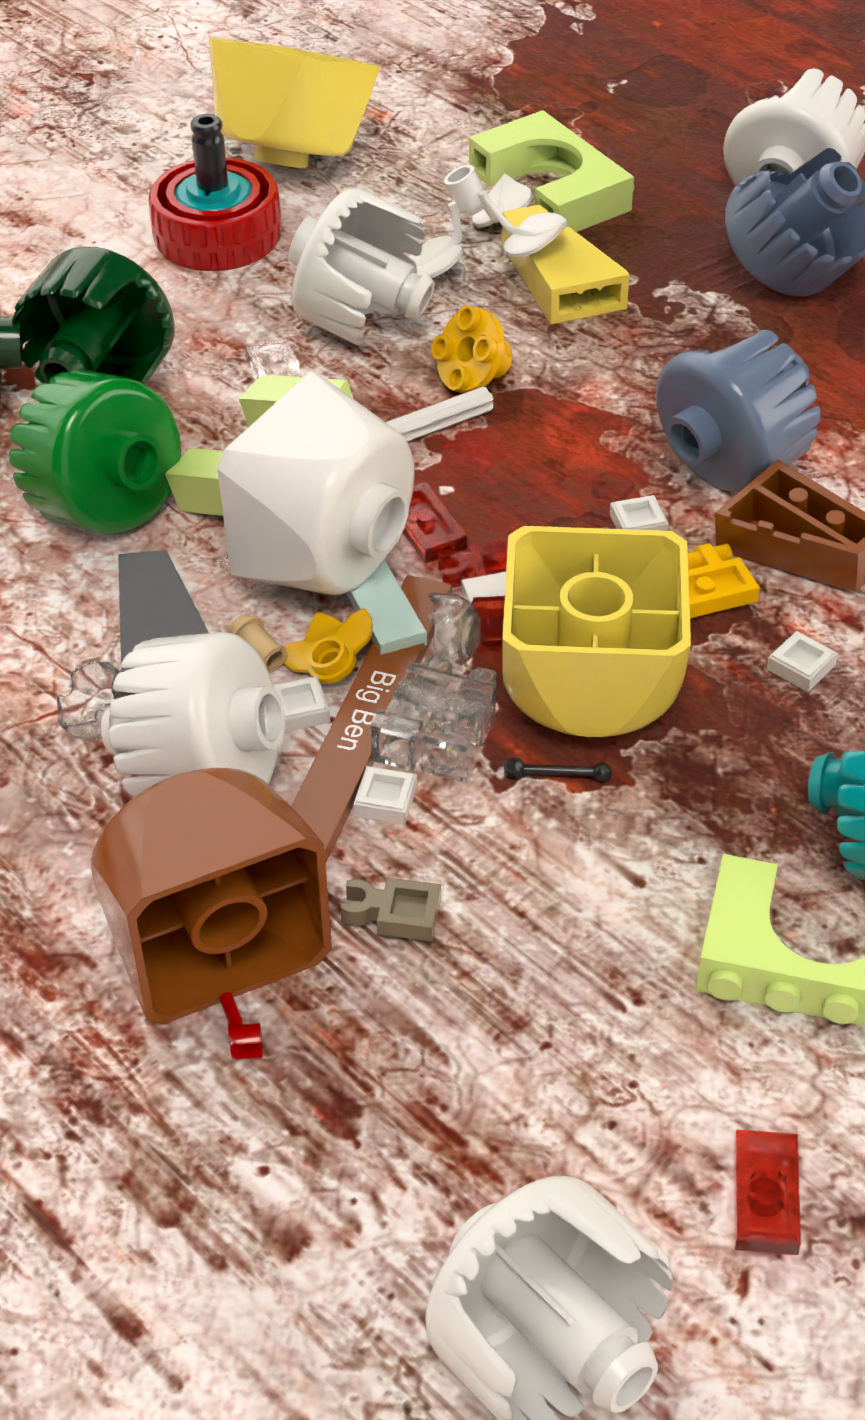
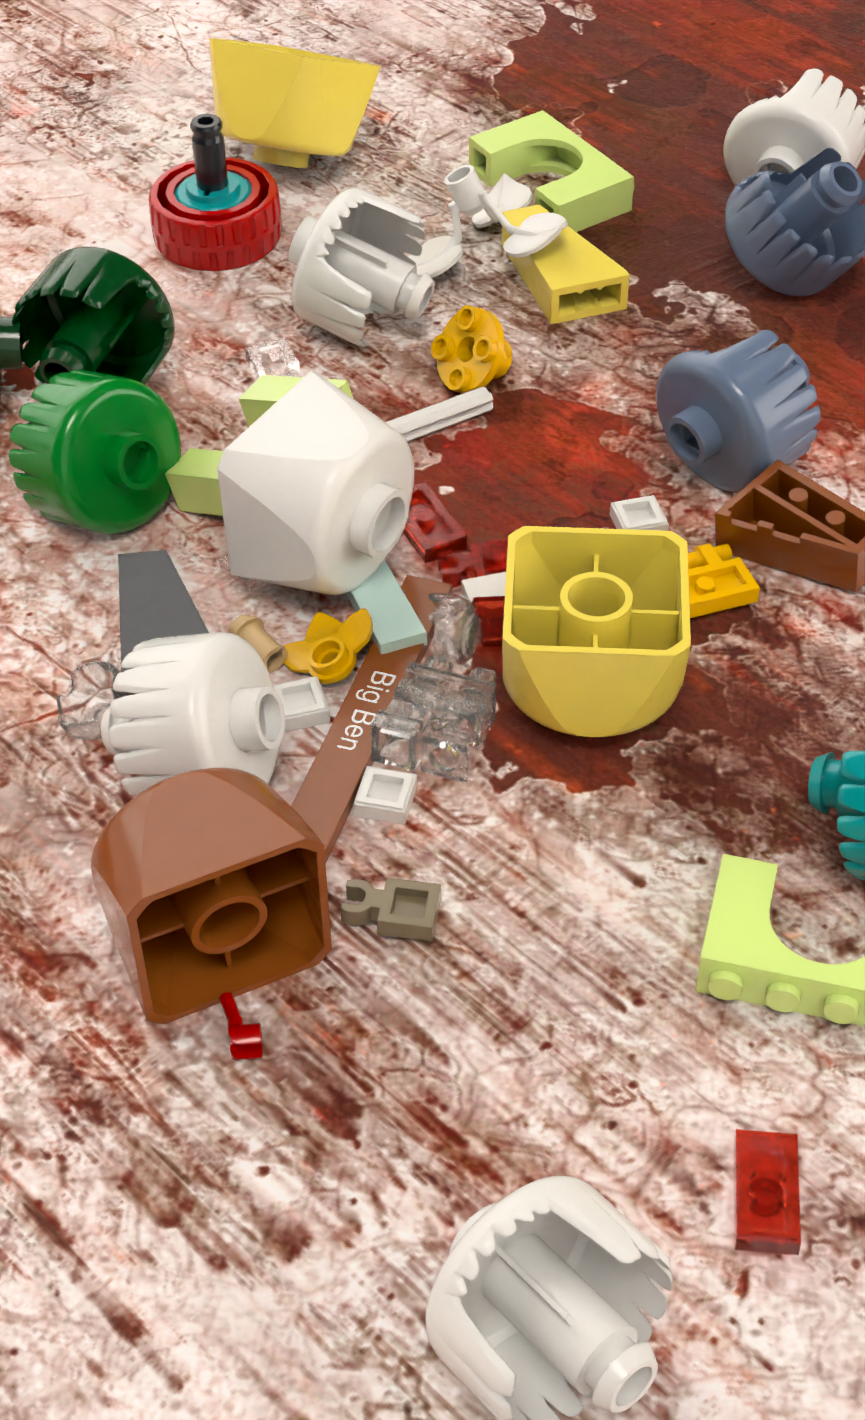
(515, 768): black hinge -> none
(802, 661): white tile -> none

